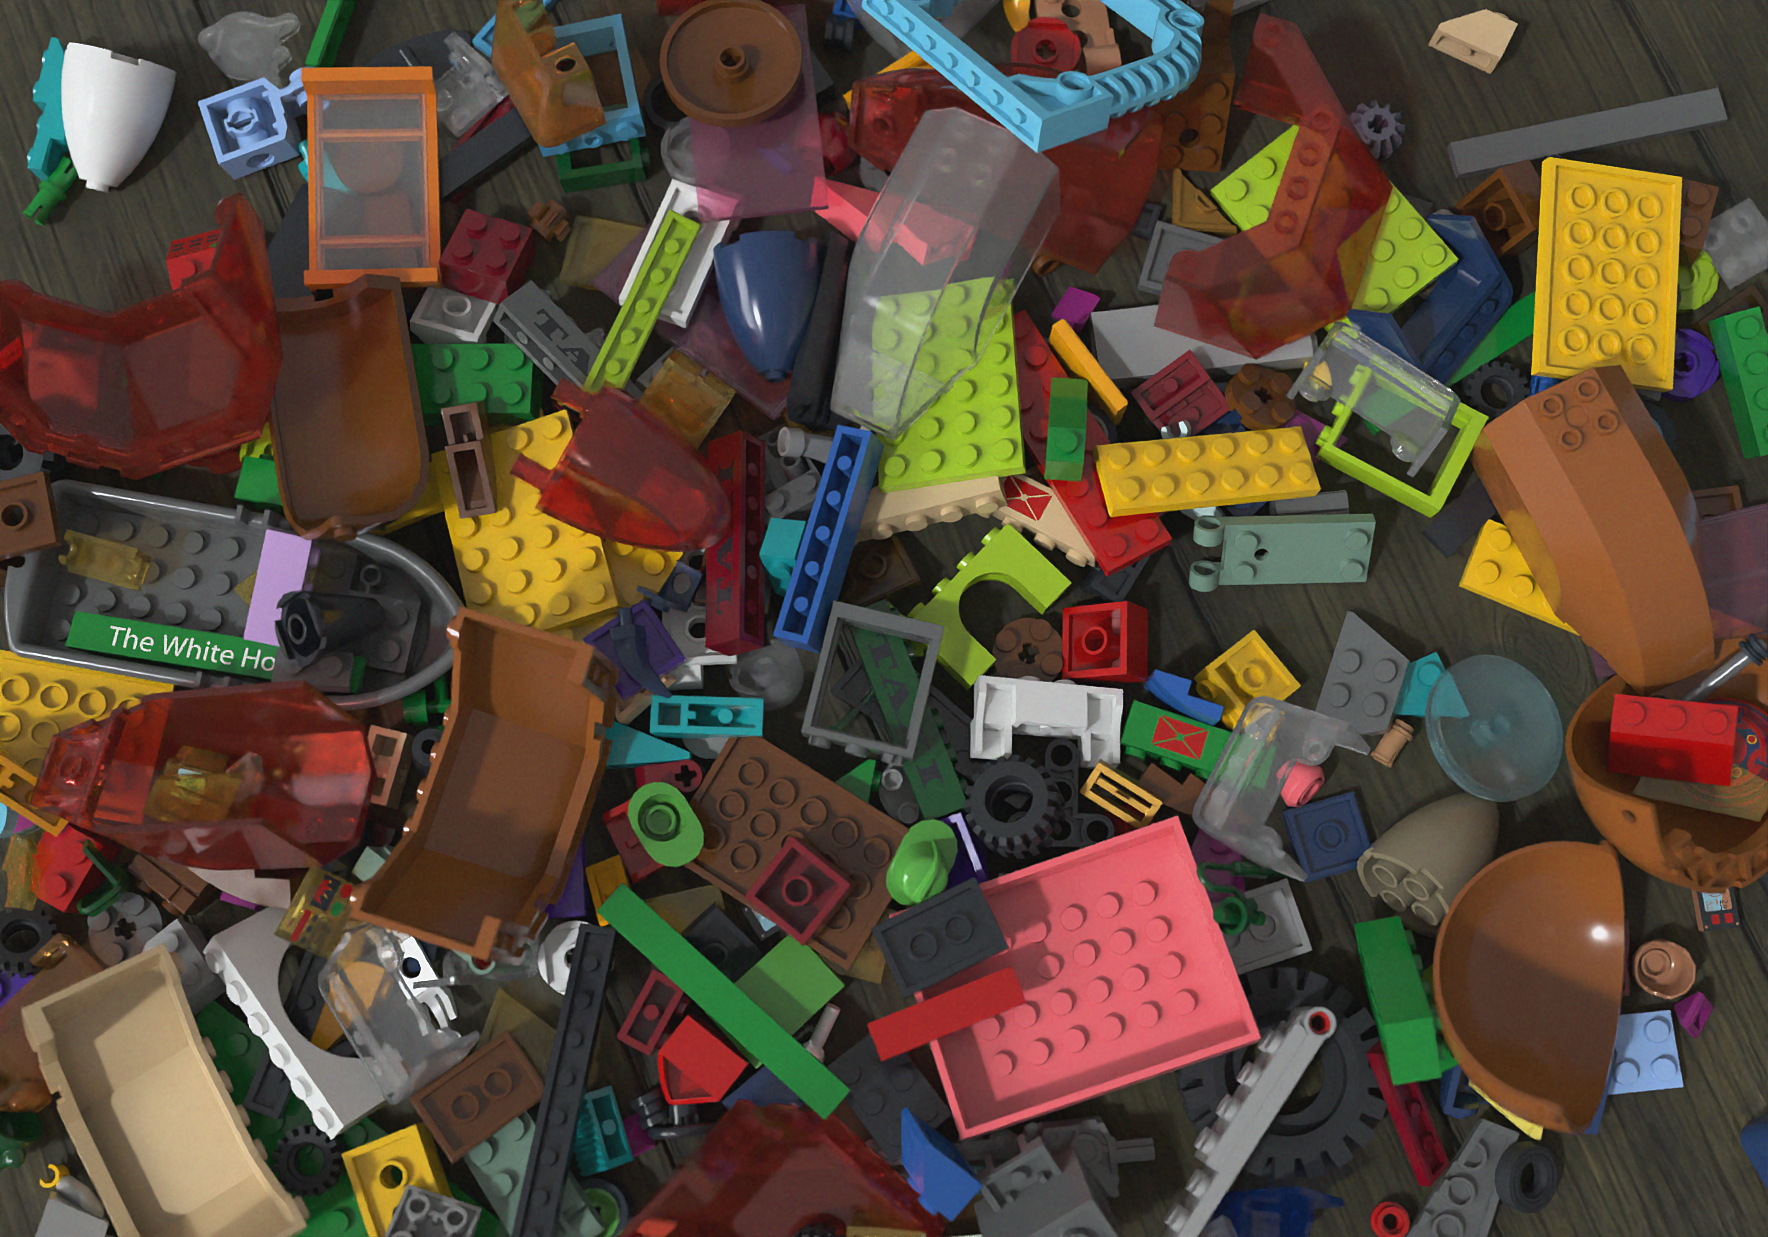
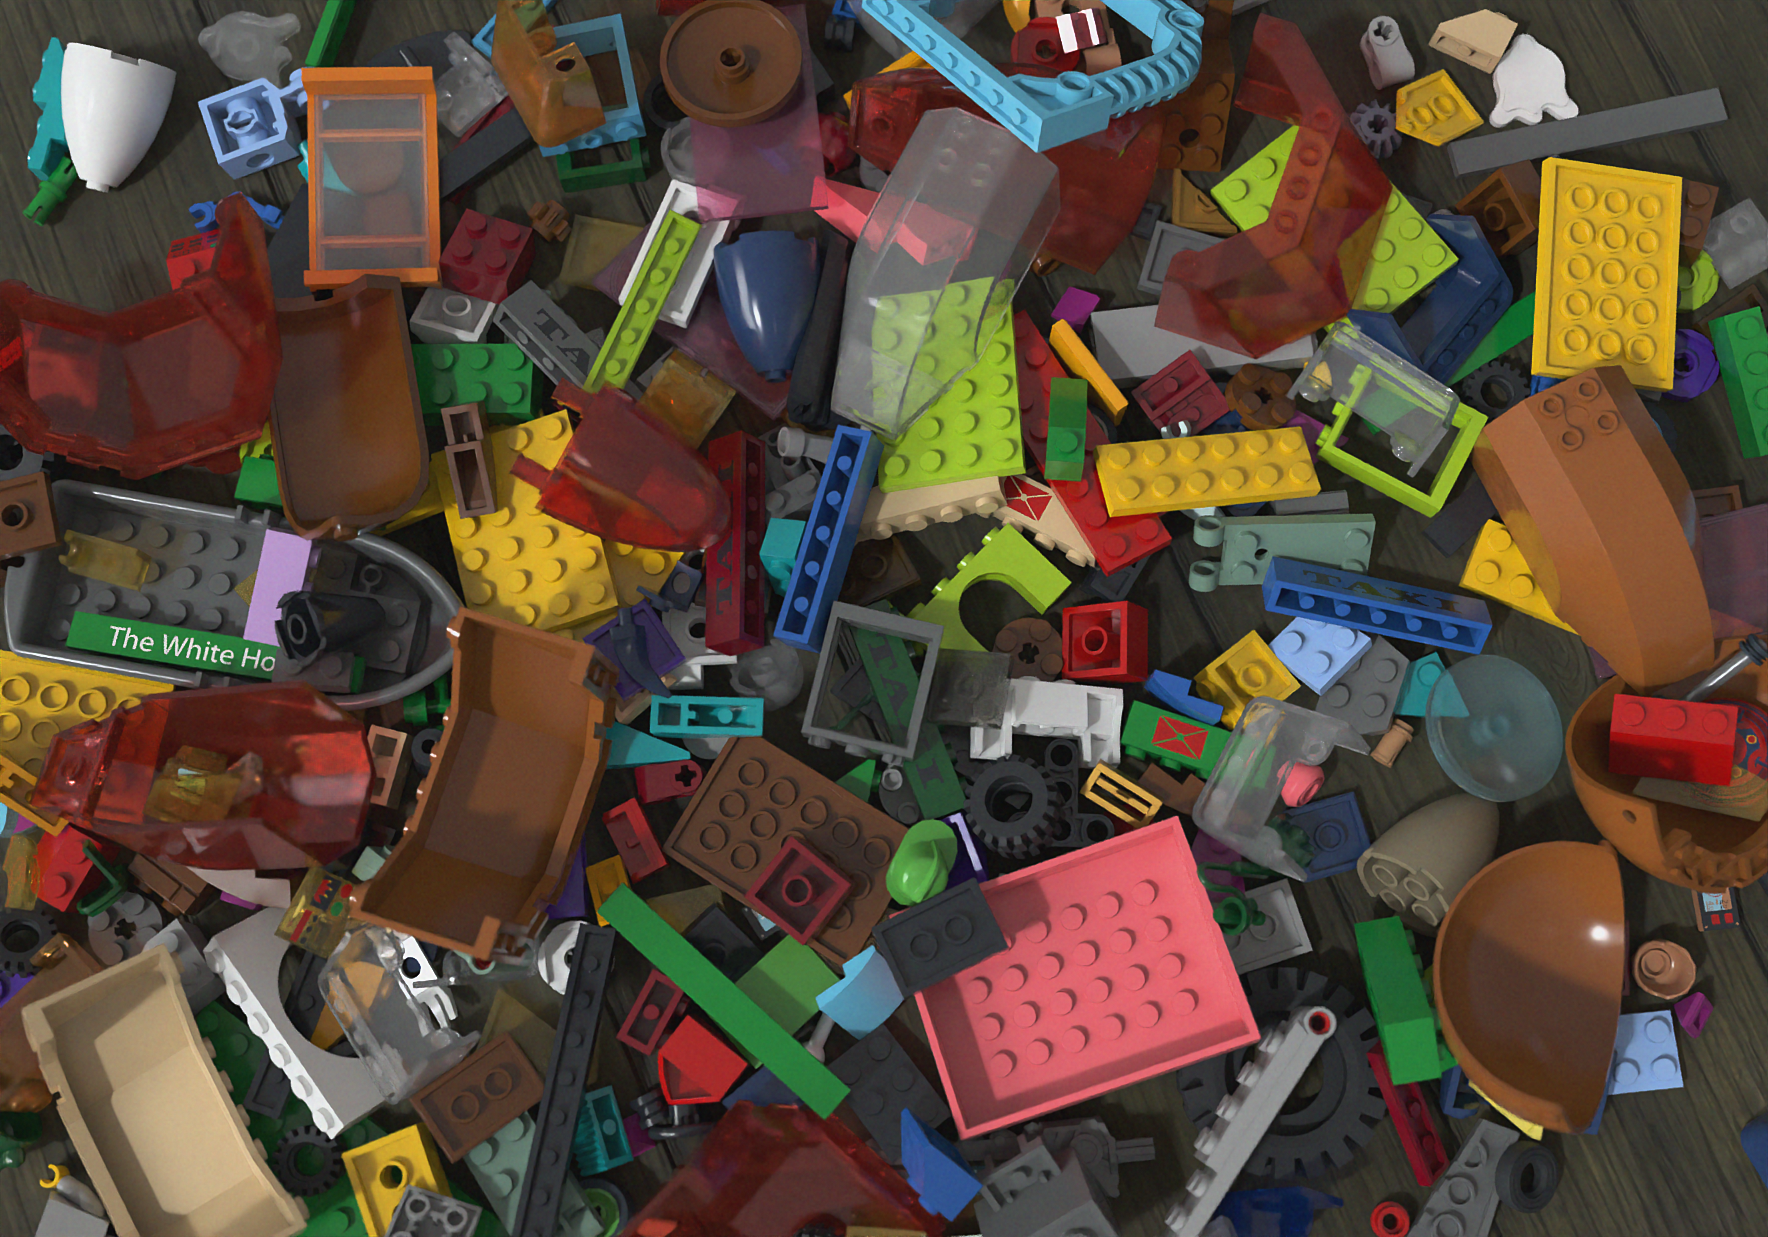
(269, 214): none -> blue piece
(665, 824): bright green piece -> none
(864, 996): none -> medium azure slope
(946, 1013): red tile -> none
(970, 688): none -> clear smoke plate
(1081, 29): none -> coral slope
(1294, 840): none -> clear green brick
(1319, 651): none -> light blue plate
(1376, 605): none -> blue brick
(1386, 53): none -> light grey piece
(1435, 110): none -> yellow tile
(1528, 83): none -> white tile

